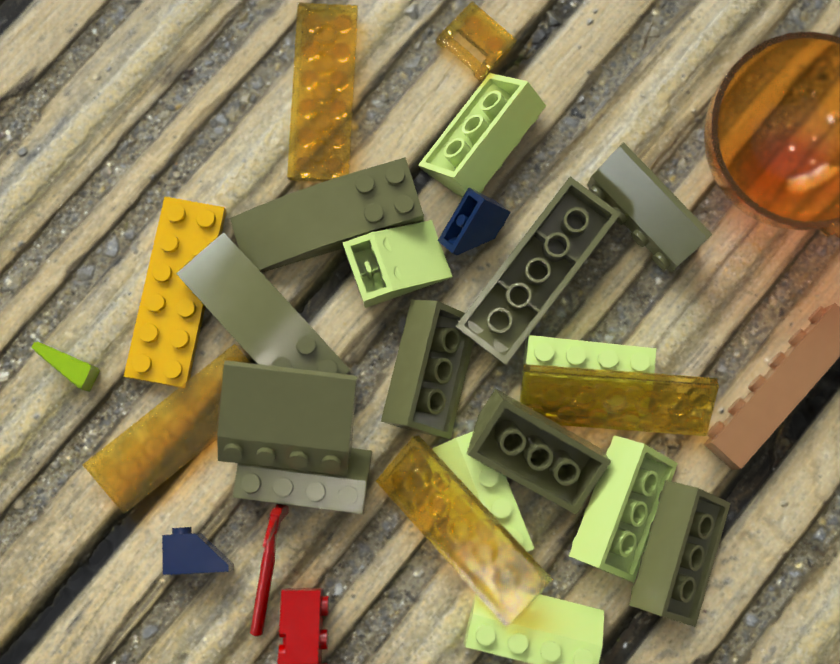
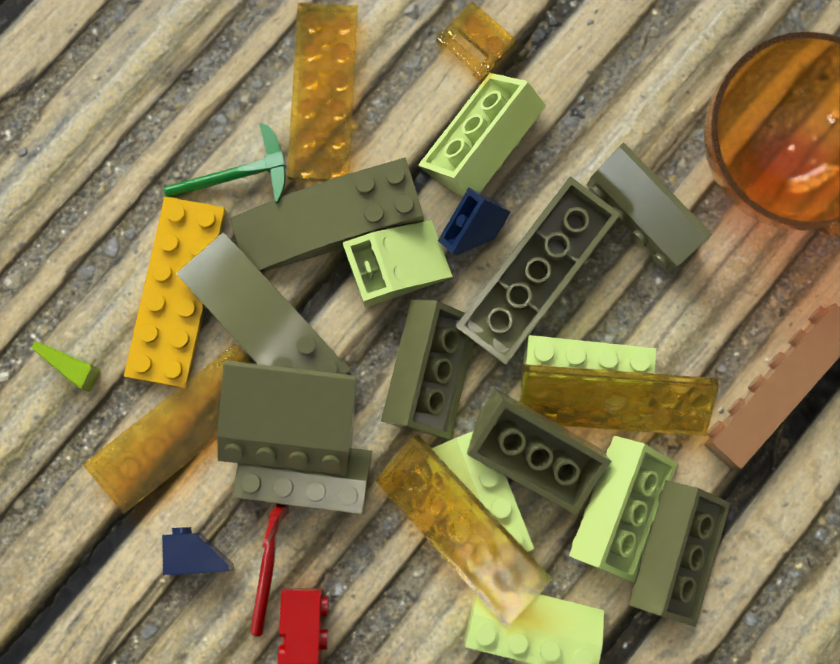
(273, 163): none -> piece

